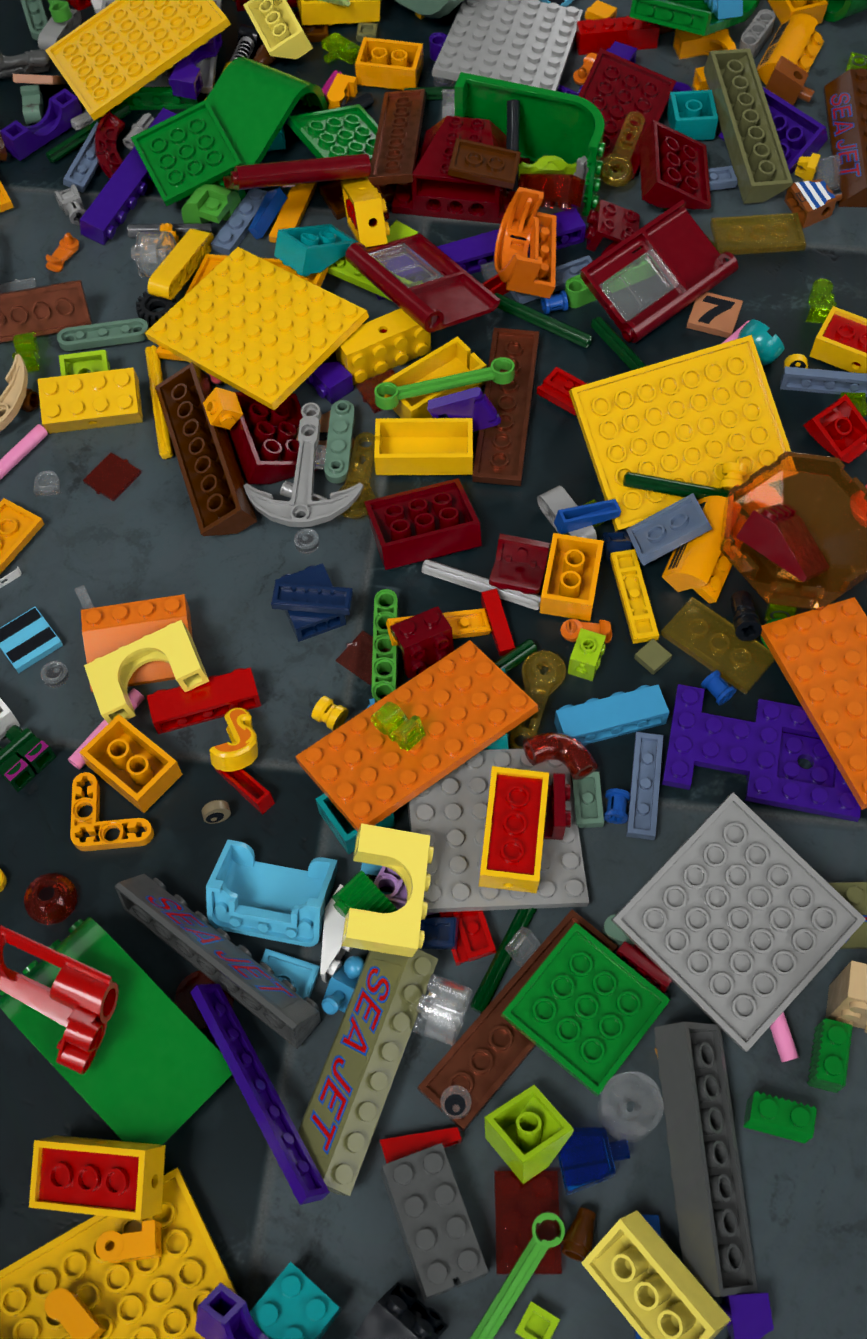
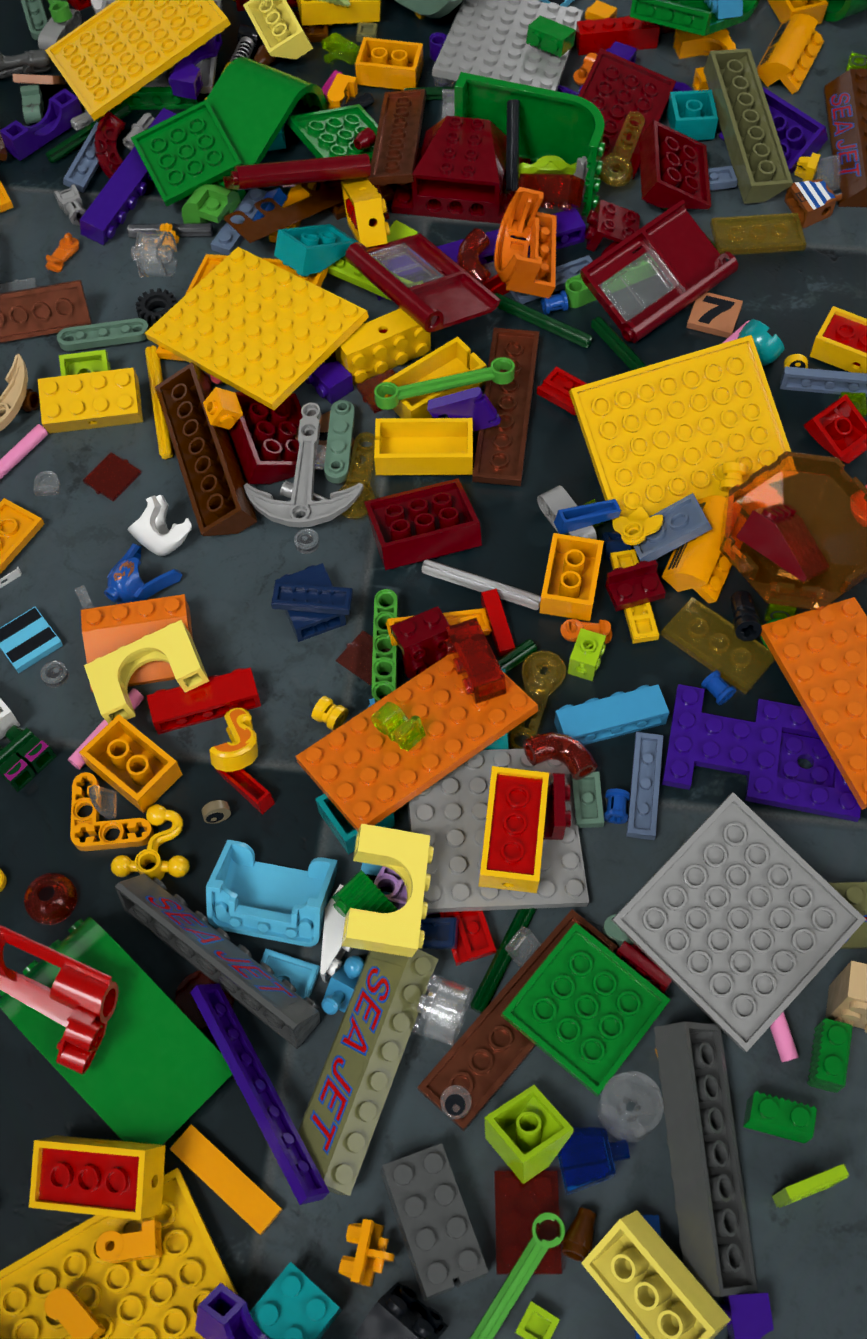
(27, 346): clear neon green leg -> none
(104, 801): none -> clear tile
(126, 584): none -> blue piece
(153, 531): none -> white piece
(177, 866): none -> yellow piece
(180, 264): yellow beam -> none
(226, 1179): none -> light orange tile
(284, 217): none -> reddish brown piece
(365, 139): none -> dark red hose
(369, 1254): none -> light orange hips
(402, 1146): red piece -> none
(469, 254): none -> clear red cylinder
(475, 661): none -> clear red brick
(484, 163): reddish brown tile -> none
(519, 564): dark red bracket -> none
(550, 36): none -> green brick
(634, 585): none -> dark red bracket
(637, 526): none -> yellow plate
(653, 656): olive tile -> none
(670, 486): dark green axle -> none
(758, 32): light grey beam -> none
(788, 82): dark orange torso -> none
(810, 1186): none -> lime tile
(820, 301): clear neon green leg -> none

